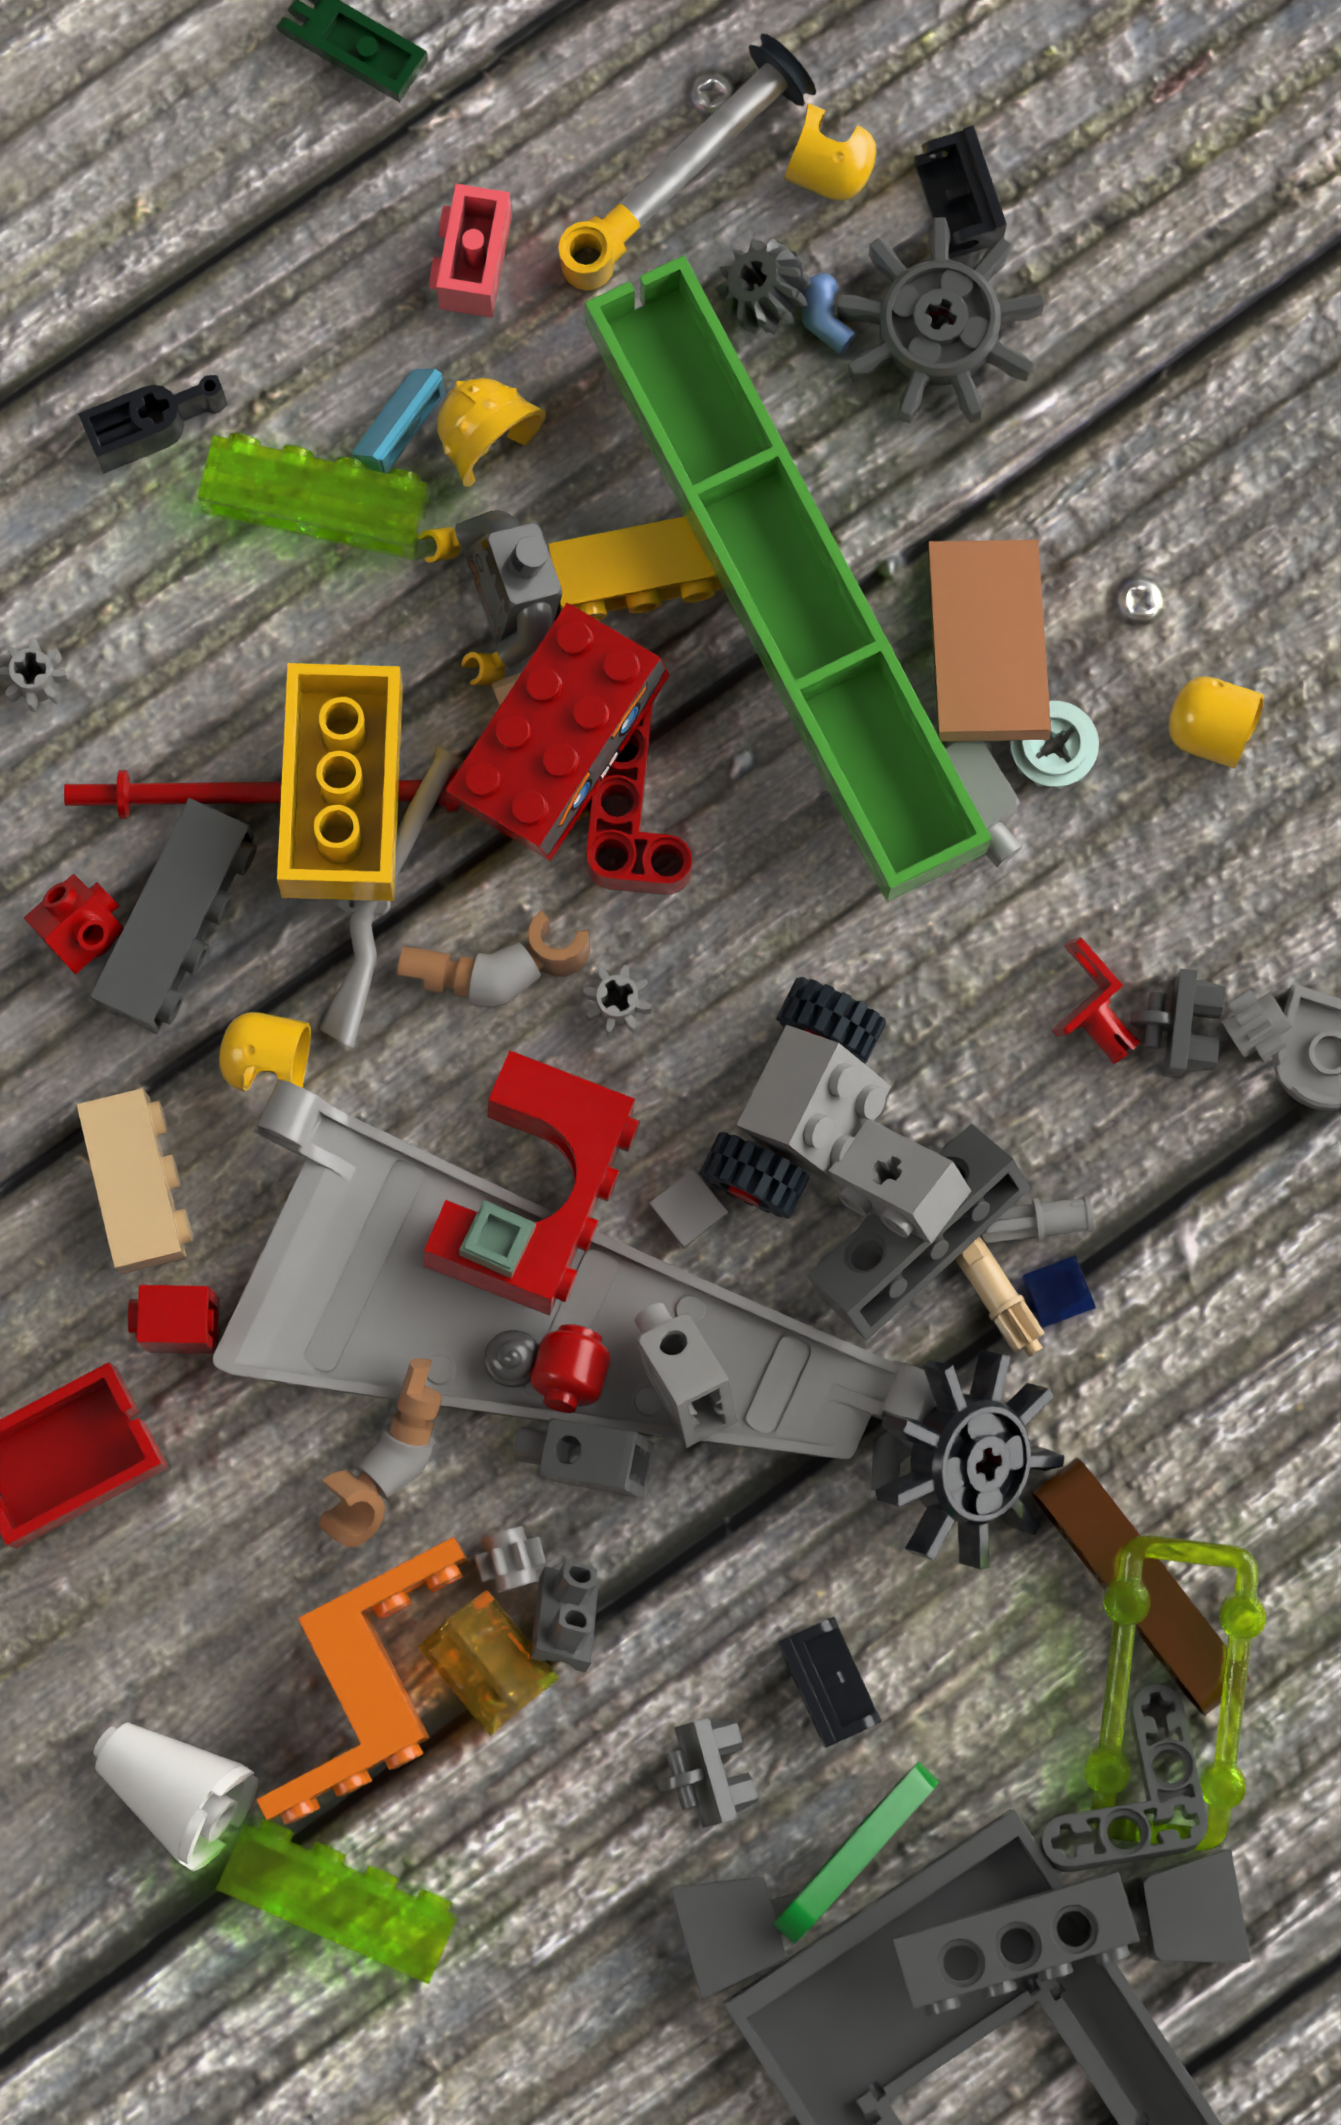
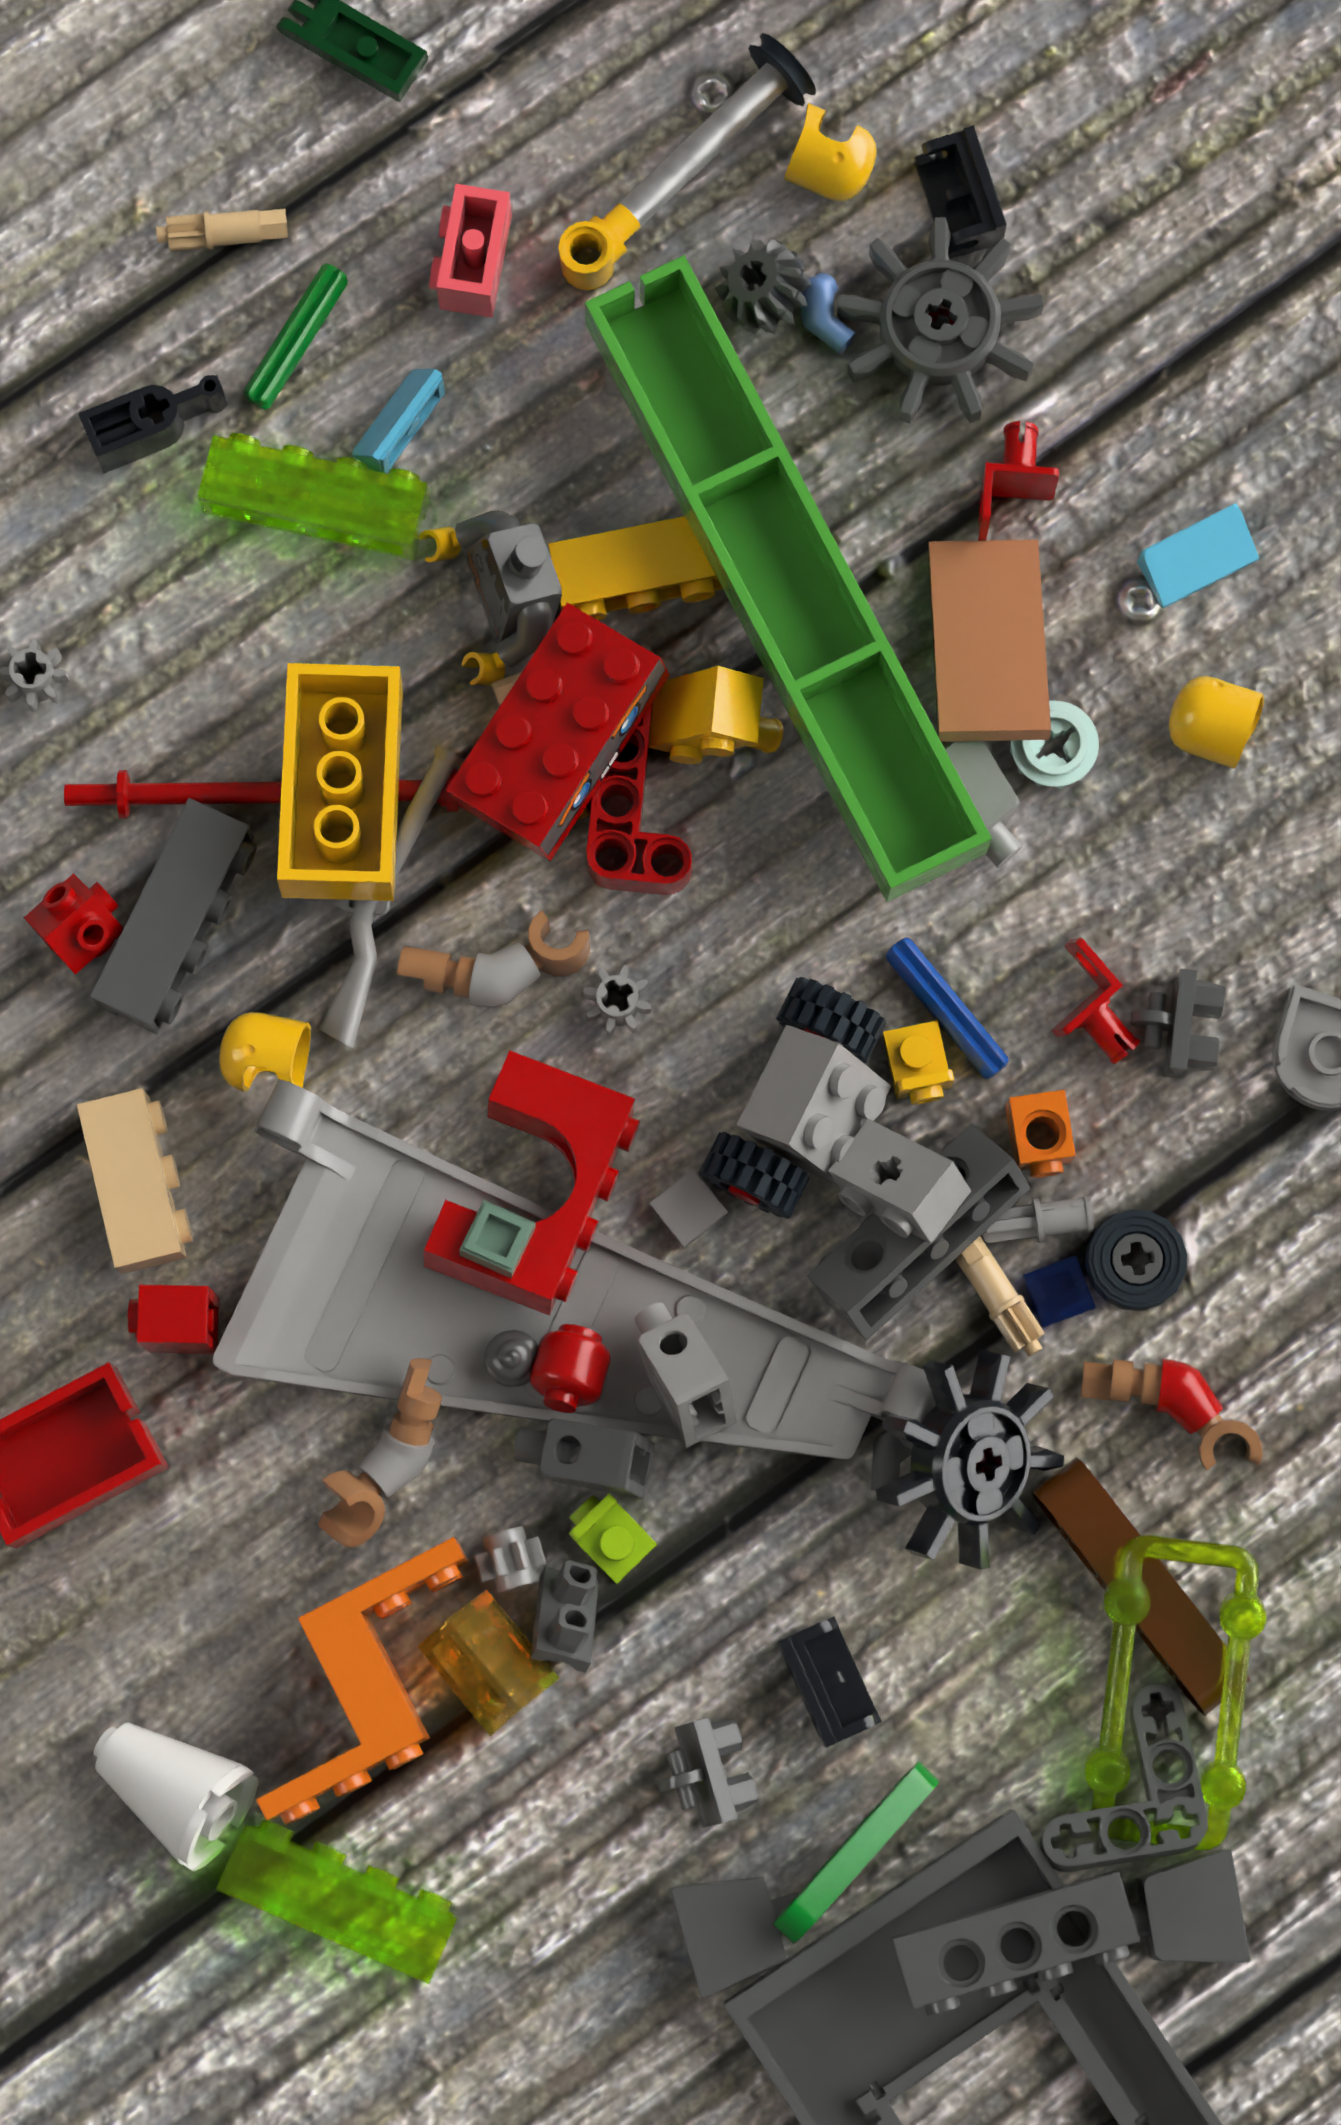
(222, 229): none -> tan piece
(295, 336): none -> green axle
(477, 415): yellow helmet -> none
(610, 1536): none -> lime bracket
(712, 716): none -> yellow brick
(917, 1062): none -> yellow bracket
(947, 1008): none -> blue axle
(1017, 475): none -> red bracket
(1044, 1108): none -> orange brick
(1117, 1282): none -> black bush
(1174, 1390): none -> piece
(1198, 556): none -> medium azure slope
(1257, 1024): light grey gear -> none

